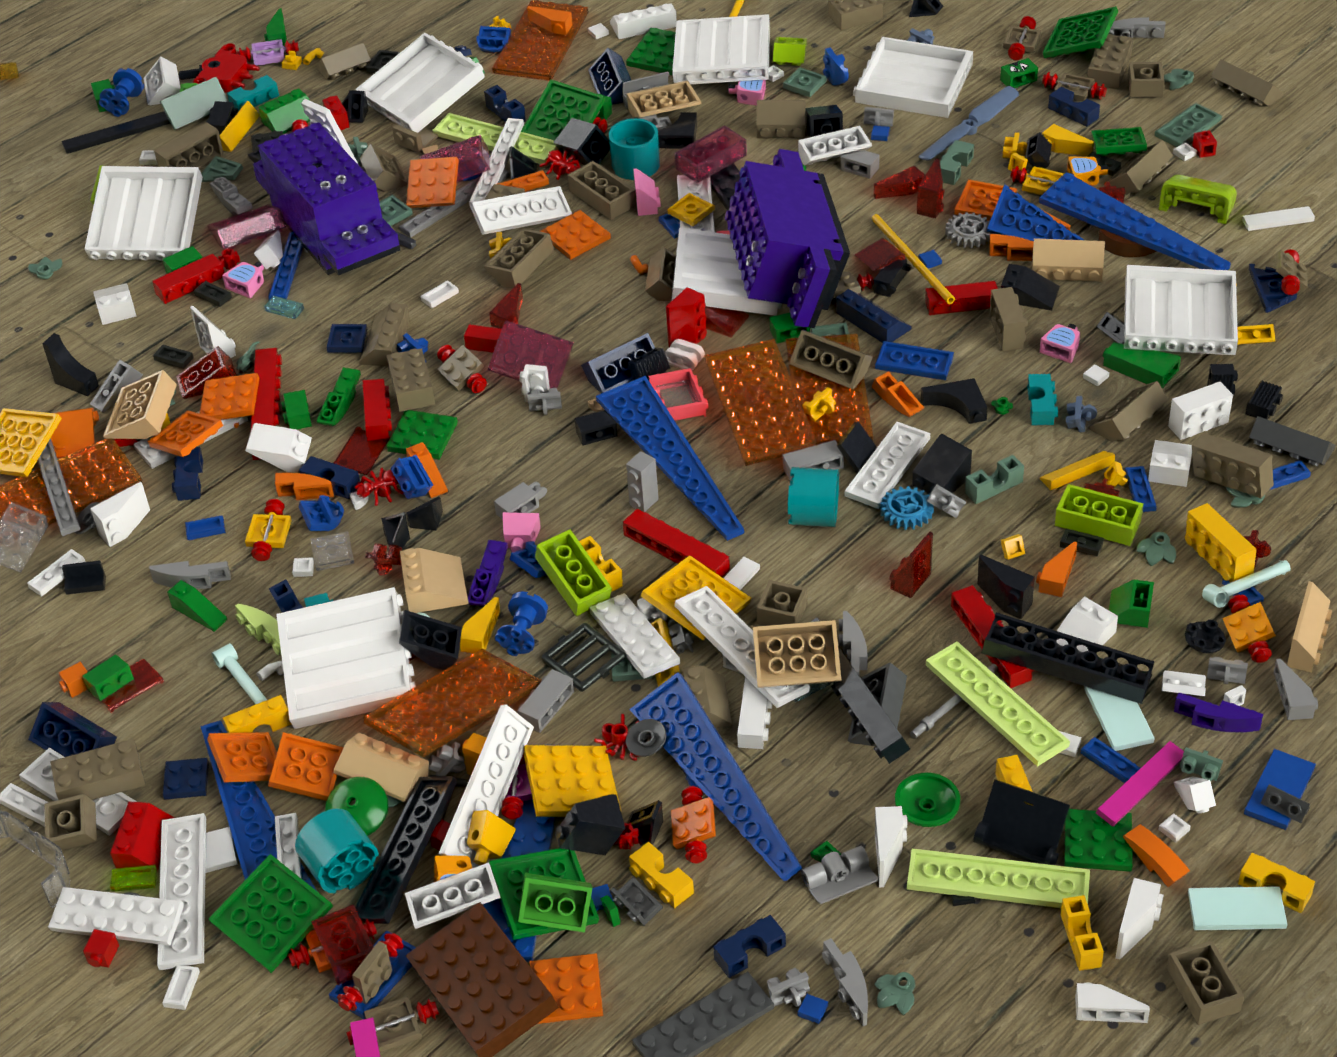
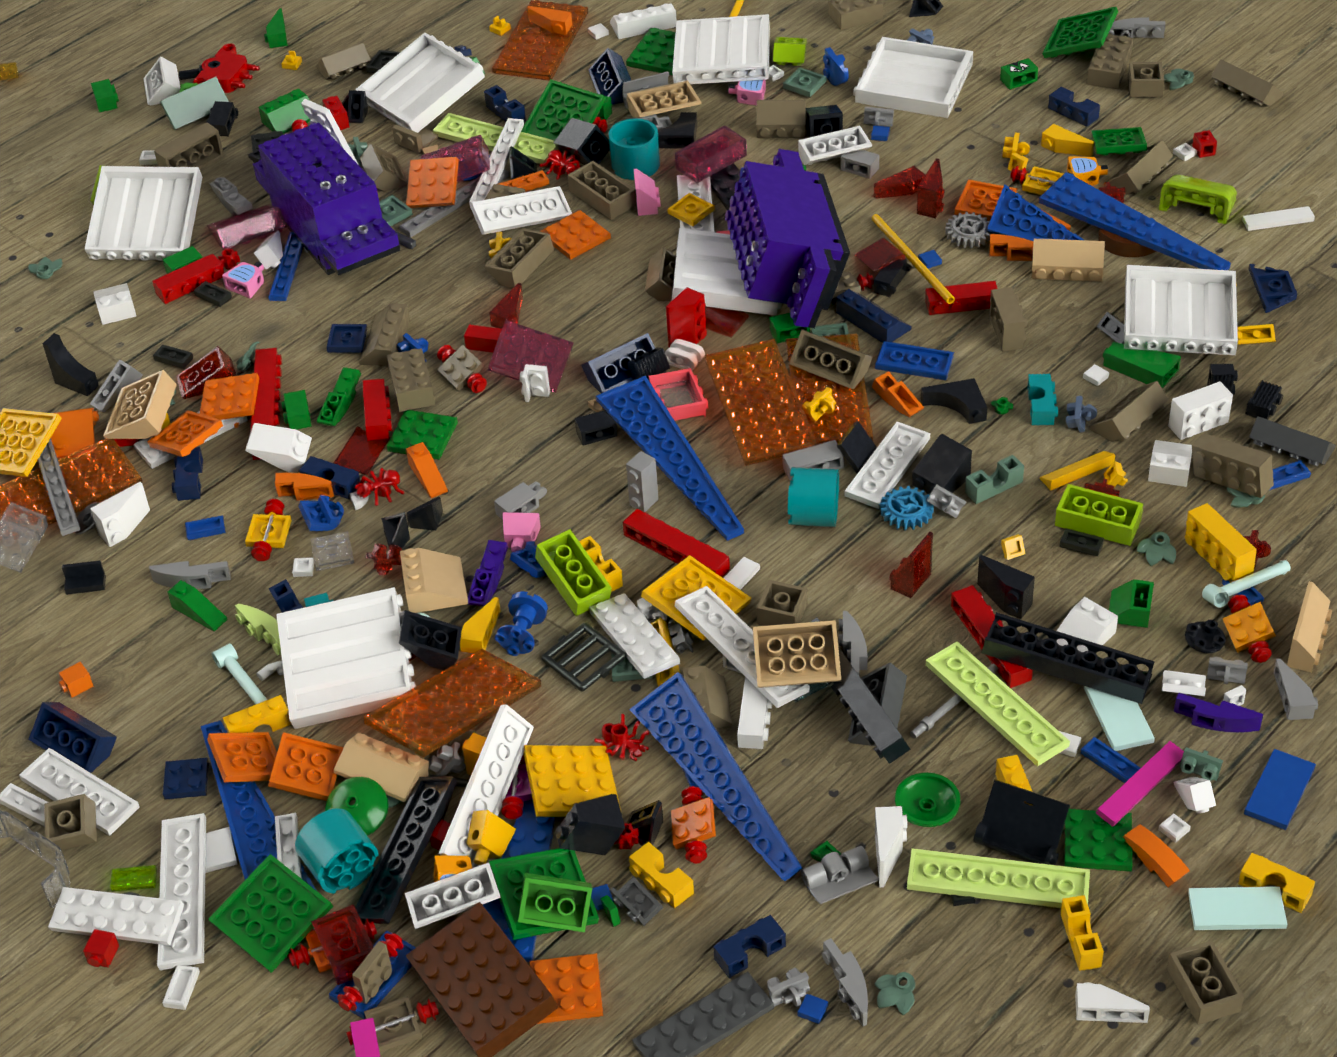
(53, 574): white plate -> none
(99, 771): dark tan brick -> none
(108, 677): green brick -> none
(115, 132): black tile -> none
(127, 84): blue piece -> none
(139, 836): red slope -> none
(144, 679): clear red piece -> none
(210, 335): white slope -> none
(221, 168): sand green wing -> none
(238, 127): yellow slope -> none
(264, 91): teal arch -> none
(268, 51): lavender plate -> none
(284, 307): clear light blue plate -> none
(311, 55): yellow arm -> none
(411, 477): blue hinge -> none
(439, 294): white tile -> none
(493, 38): blue slope -> none
(544, 401): light grey hips -> none
(546, 699): light grey brick -> none
(641, 269): orange arm -> none
(642, 732): dark grey dish -> none
(671, 224): blue tile -> none
(958, 154): sand green arch -> none
(977, 117): sand blue piece -> none
(1022, 38): plate -> none
(1031, 287): black slope -> none
(1038, 151): black brick -> none
(1057, 571): orange slope -> none
(1061, 342): bright pink torso -> none
(1078, 84): plate -> none
(1113, 165): pearl dark grey plate -> none
(1140, 487): blue tile -> none
(1140, 912): white slope -> none
(1182, 127): sand green tile -> none
(1285, 803): dark grey hinge -> none
(1293, 272): dark tan plate -> none

